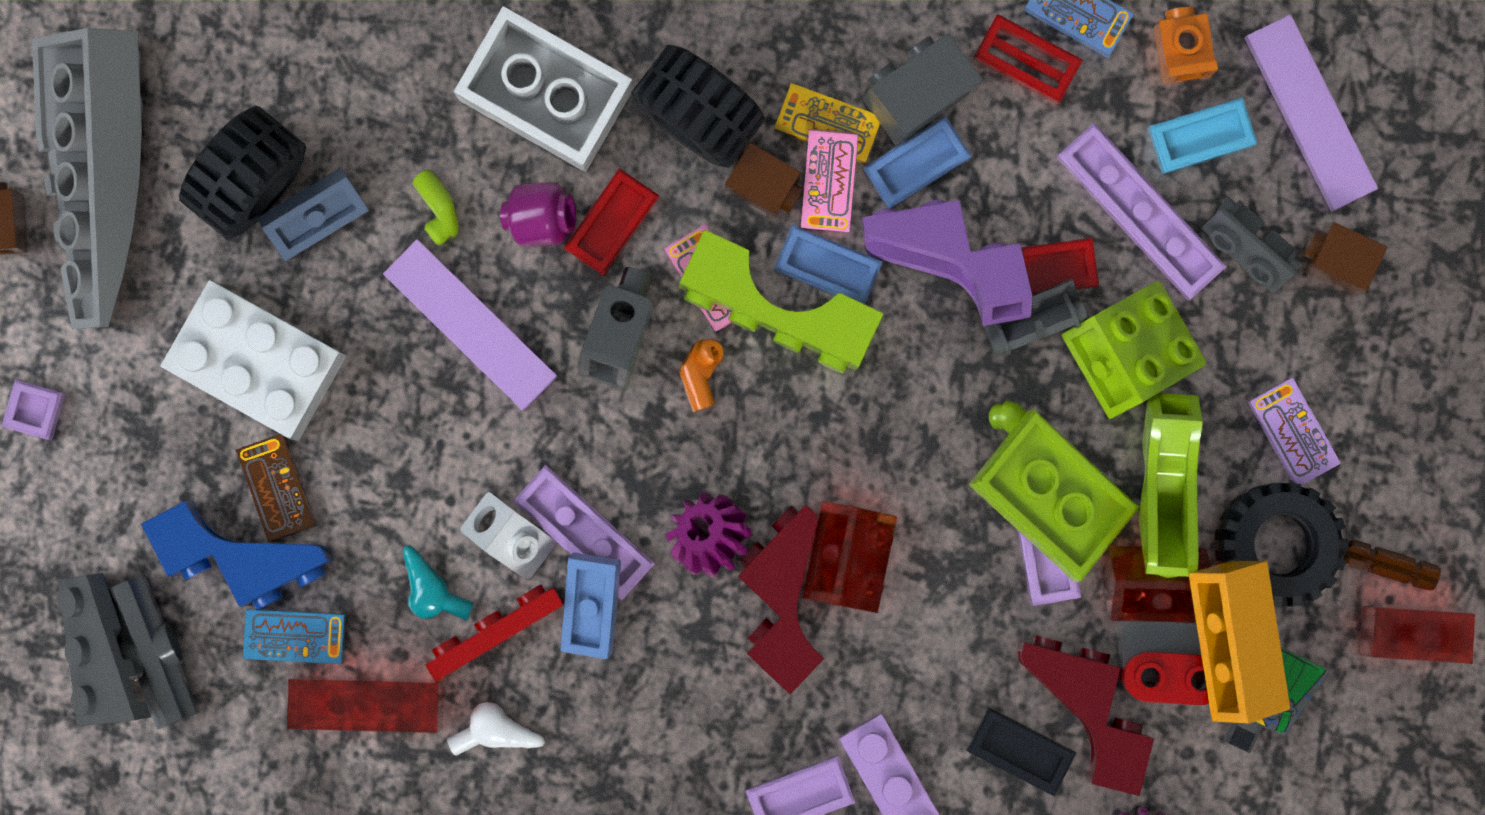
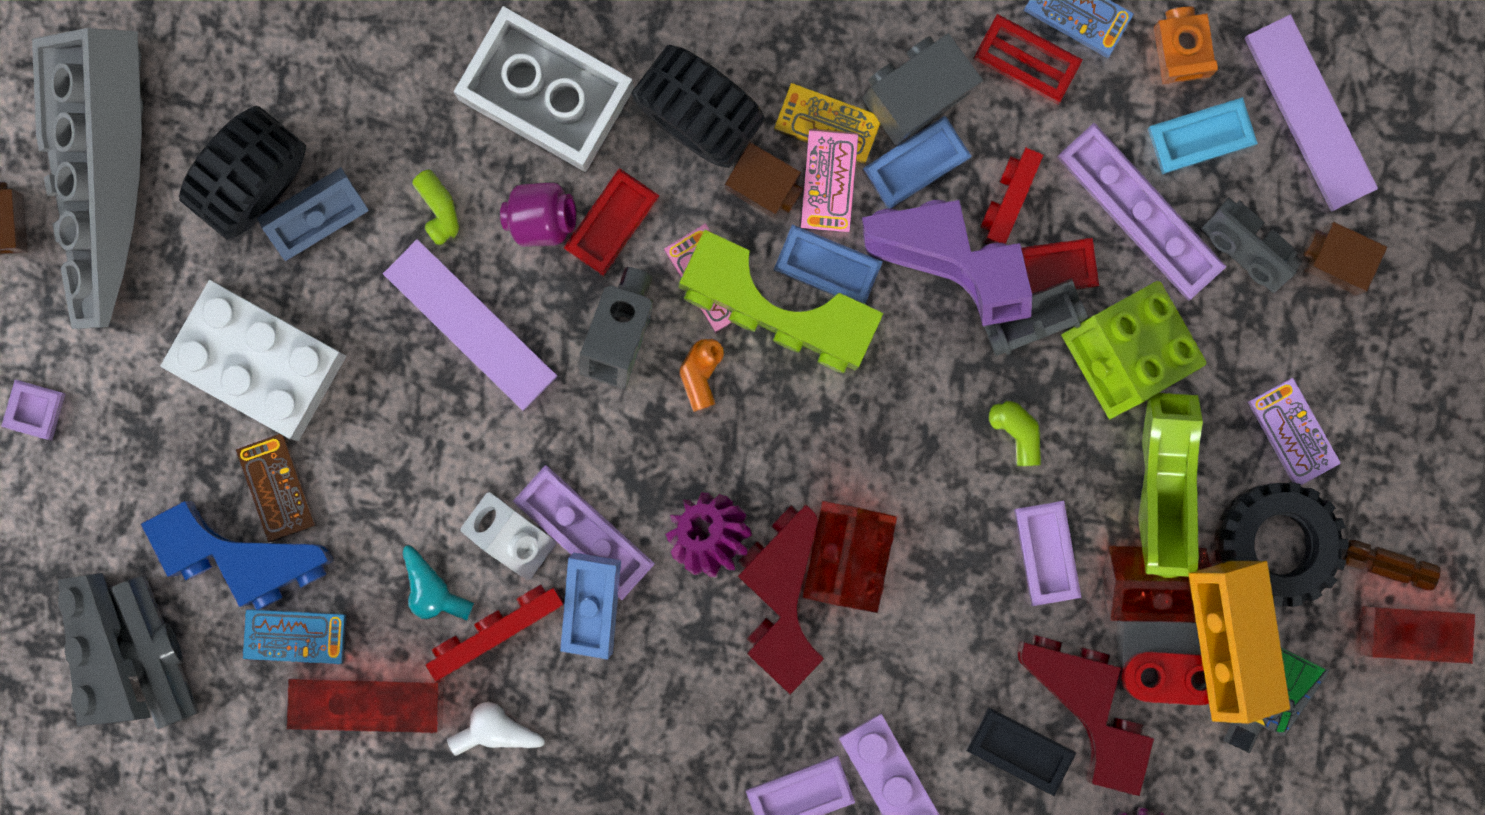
(1018, 178): none -> red plate
(1054, 495): lime tile -> none

